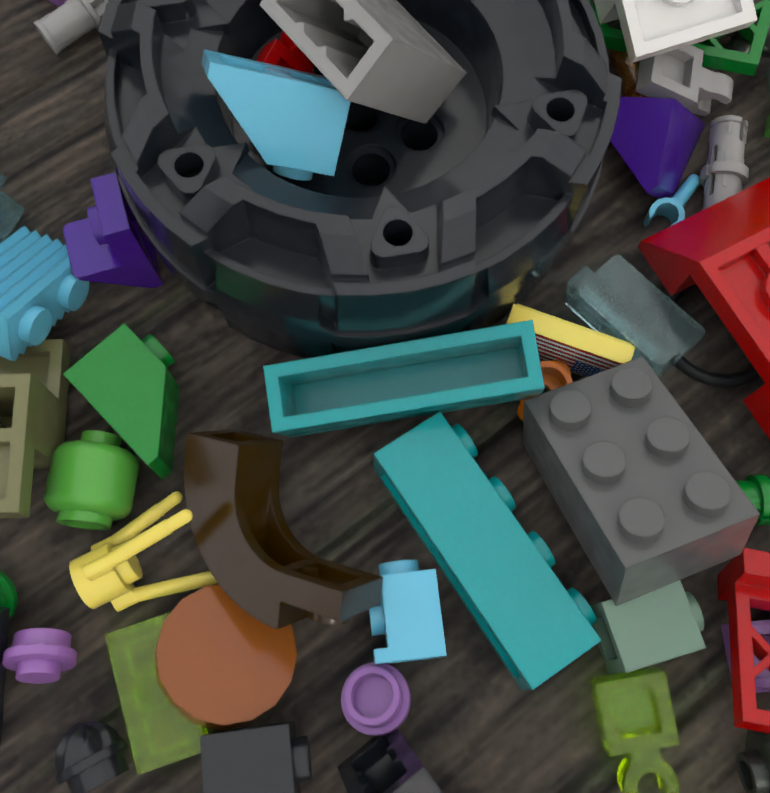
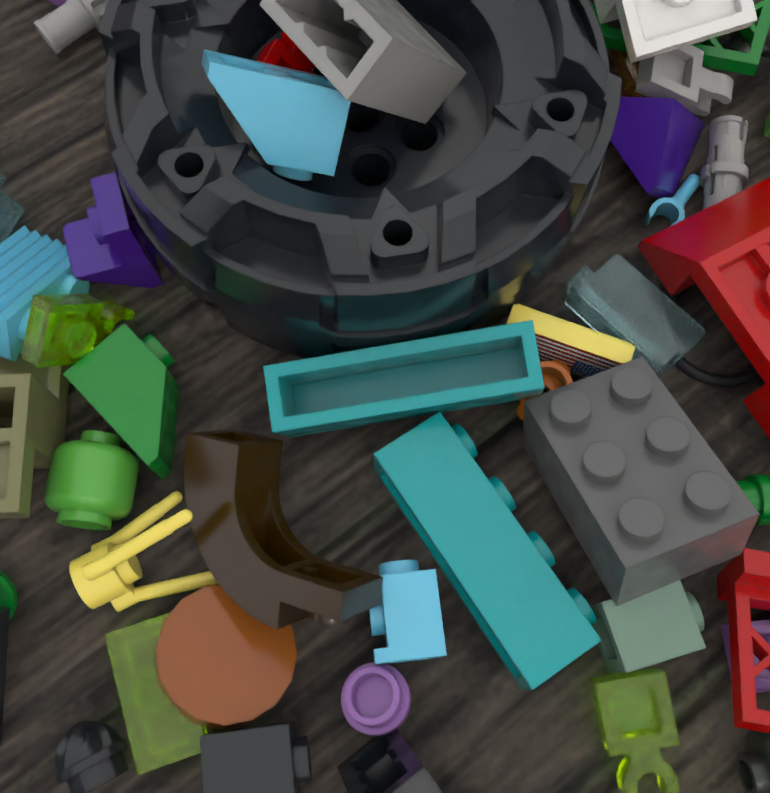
(40, 655): medium lavender plate -> none
(68, 327): none -> clear neon green plate

